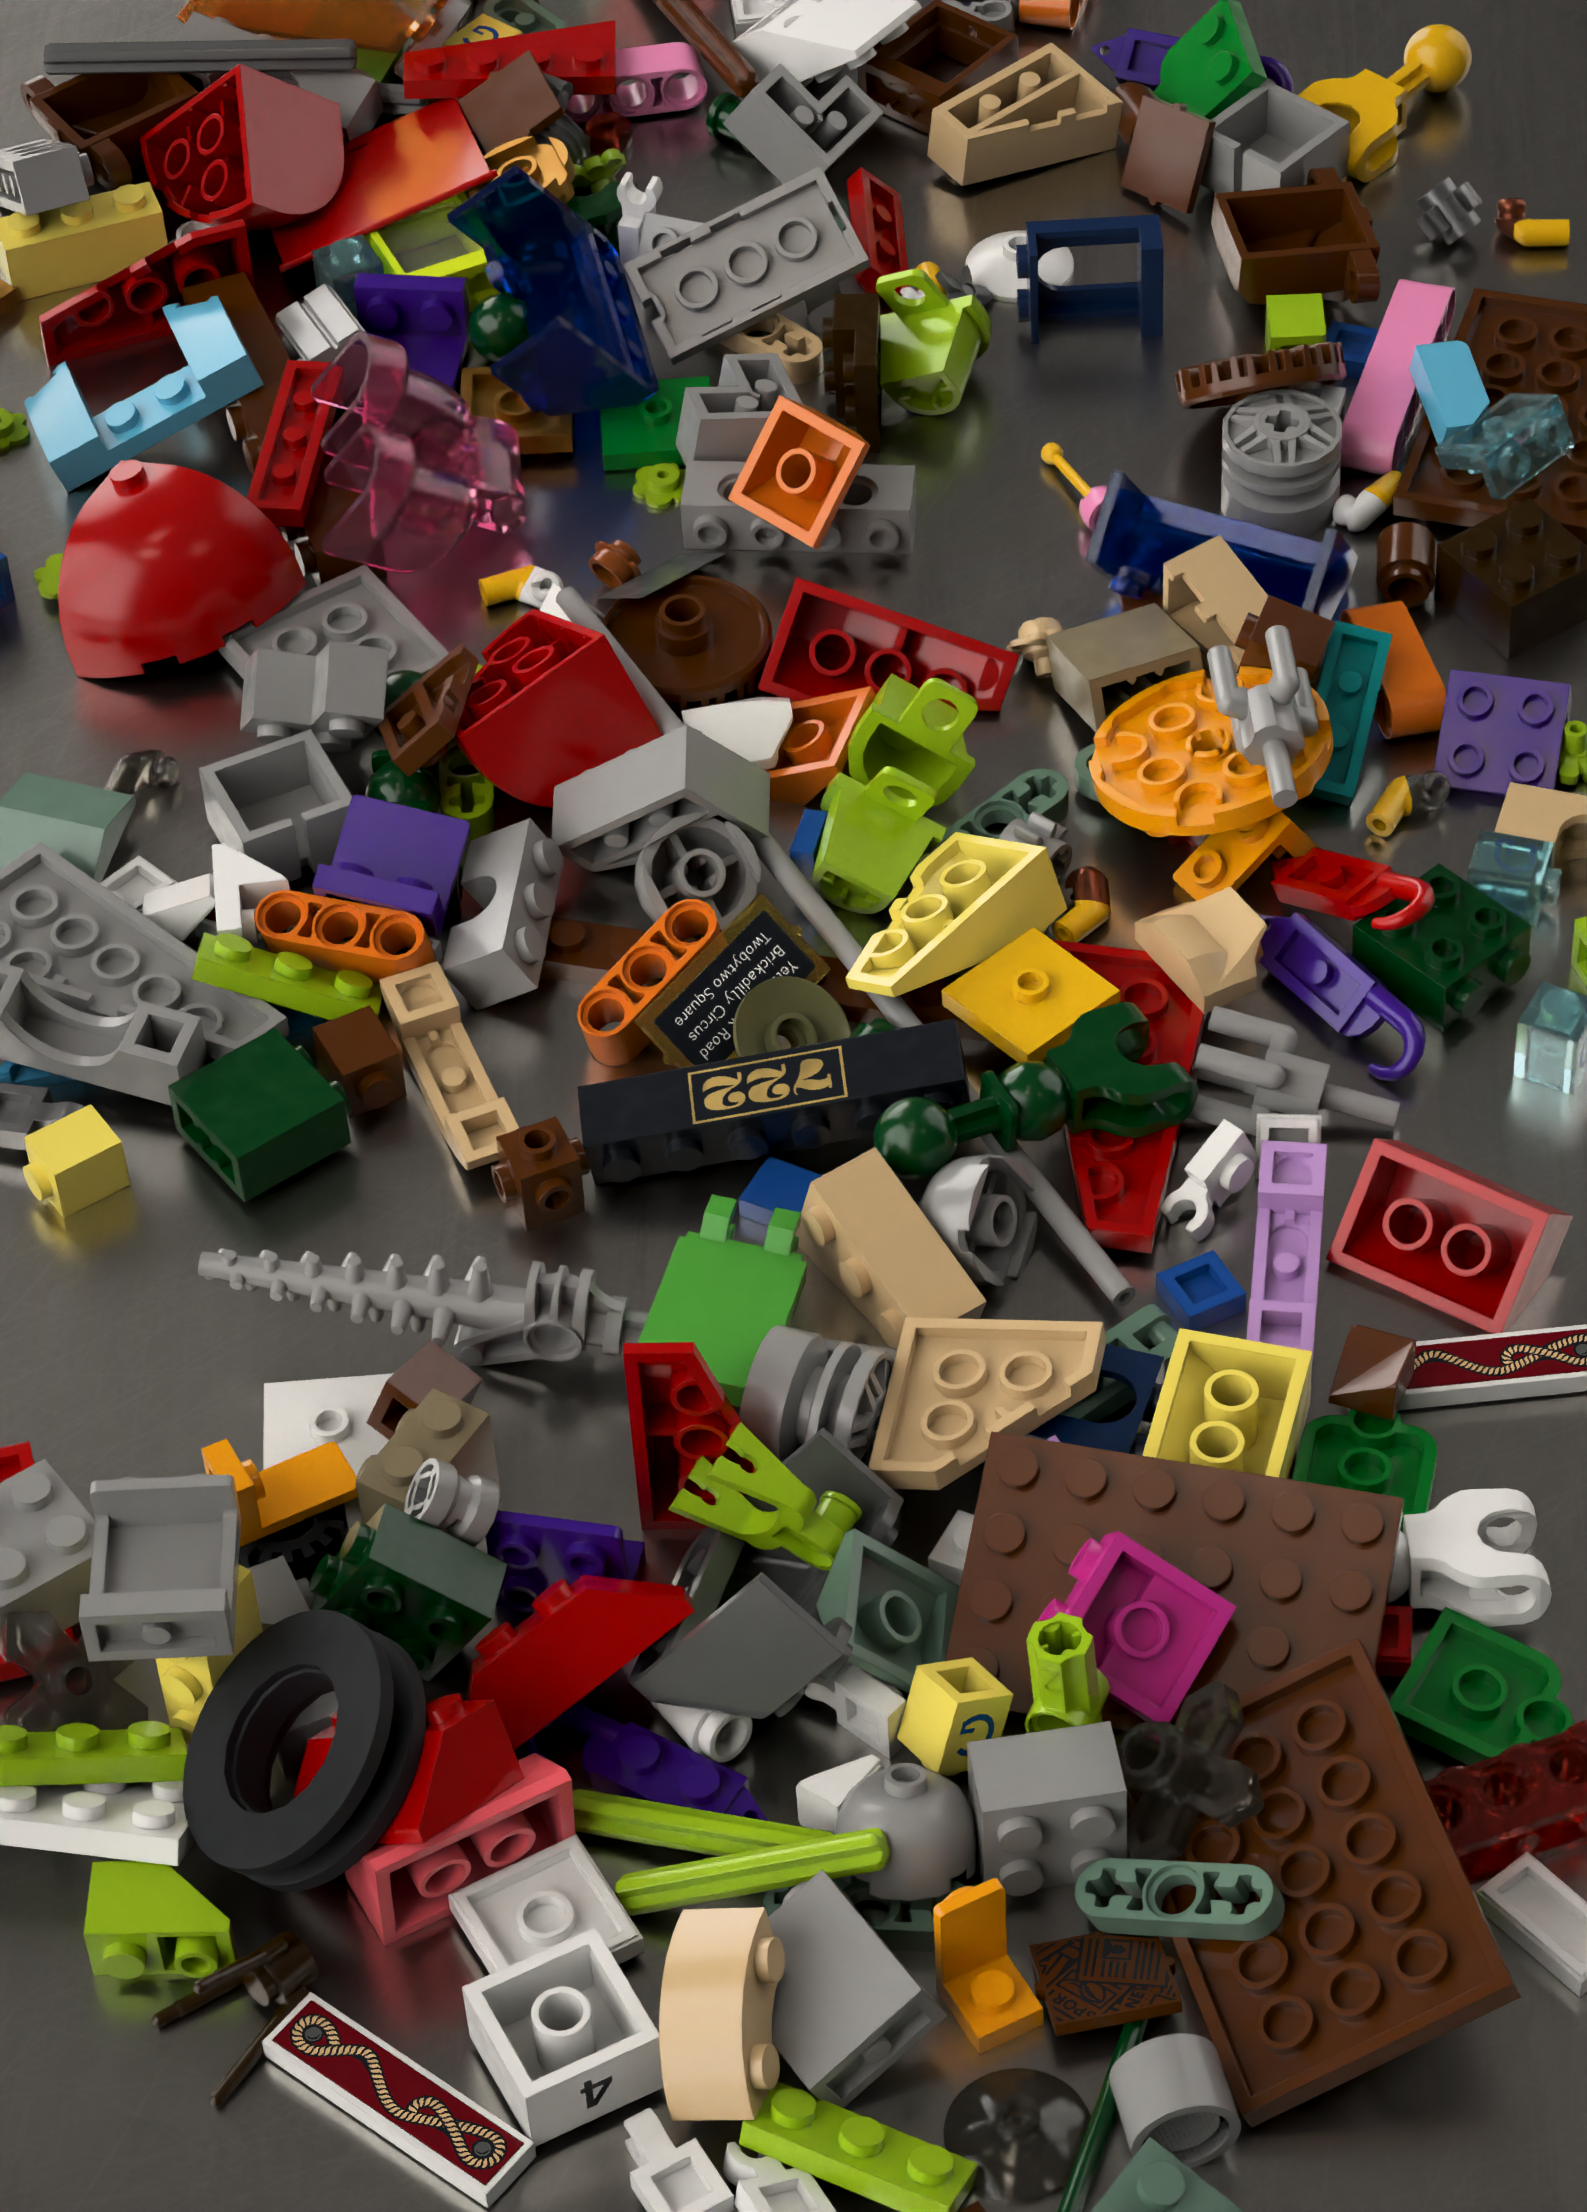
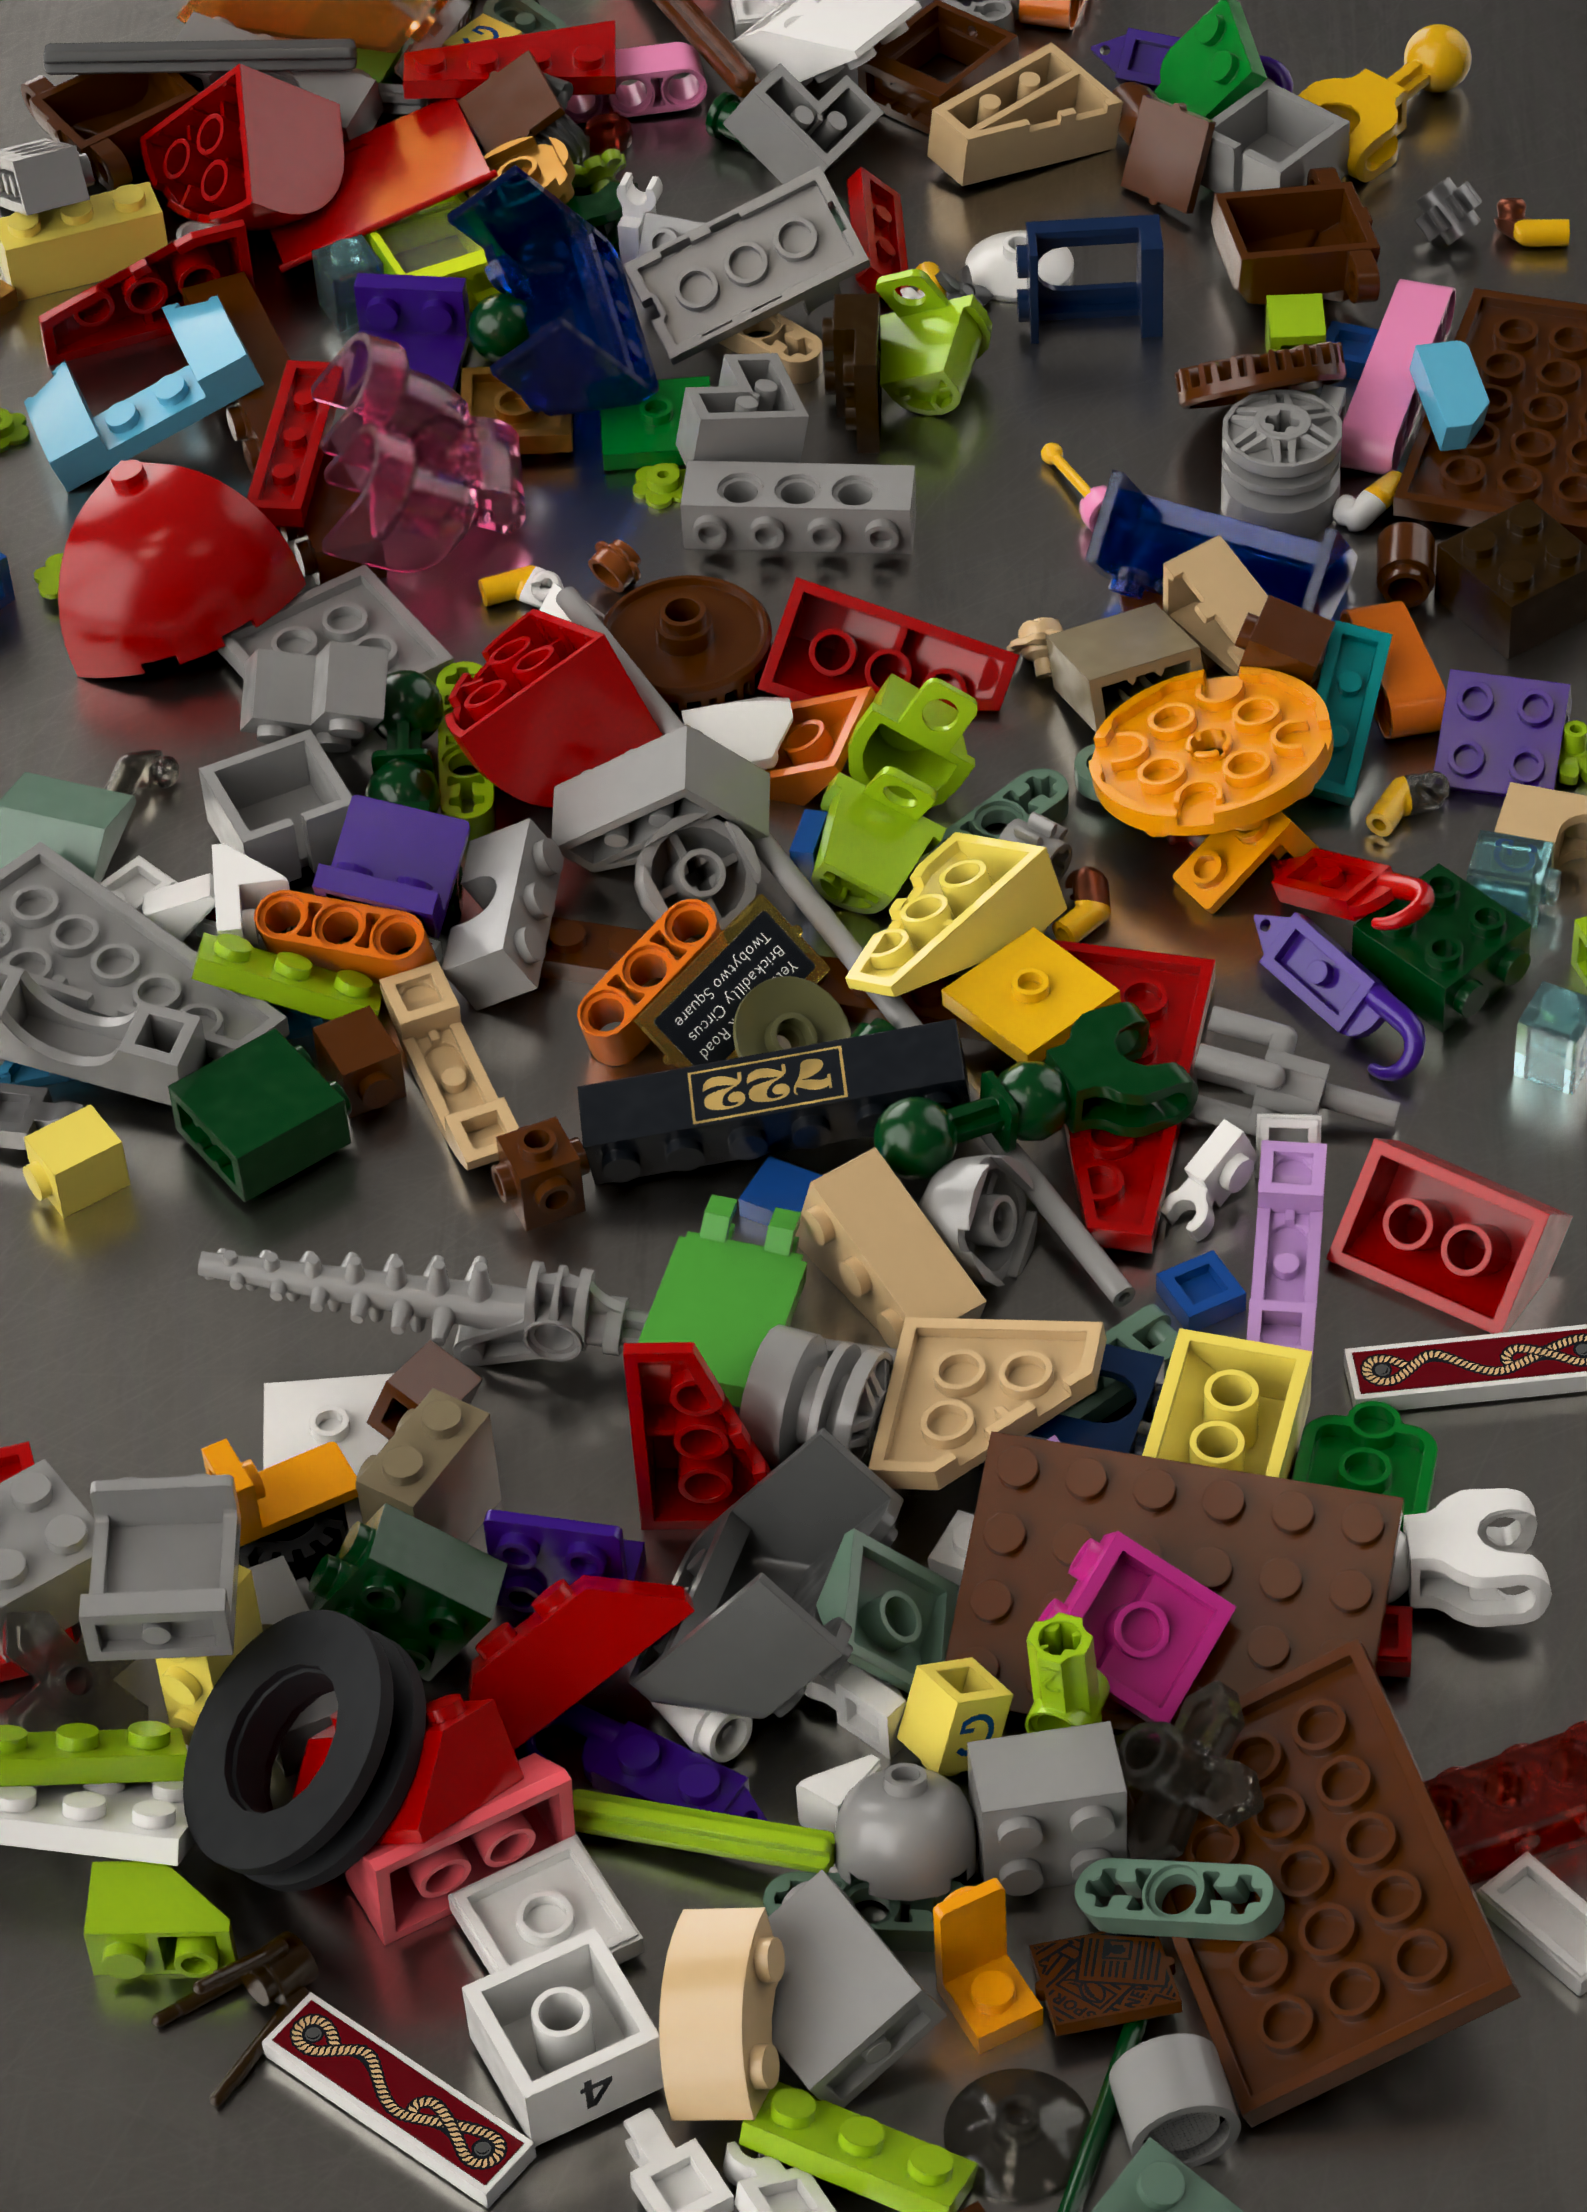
(317, 326): light grey brick -> none
(429, 712): reddish brown wing -> none
(451, 1502): light grey wheel -> none
(661, 575): dark grey sticker -> none
(752, 1871): lime axle -> none
(794, 1526): lime piece -> none
(799, 470): orange slope -> none
(1206, 947): tan slope -> none
(1269, 717): light grey plant -> none
(1373, 1371): reddish brown slope -> none
(1478, 1692): green plate -> none
(1510, 442): clear light blue bracket -> none

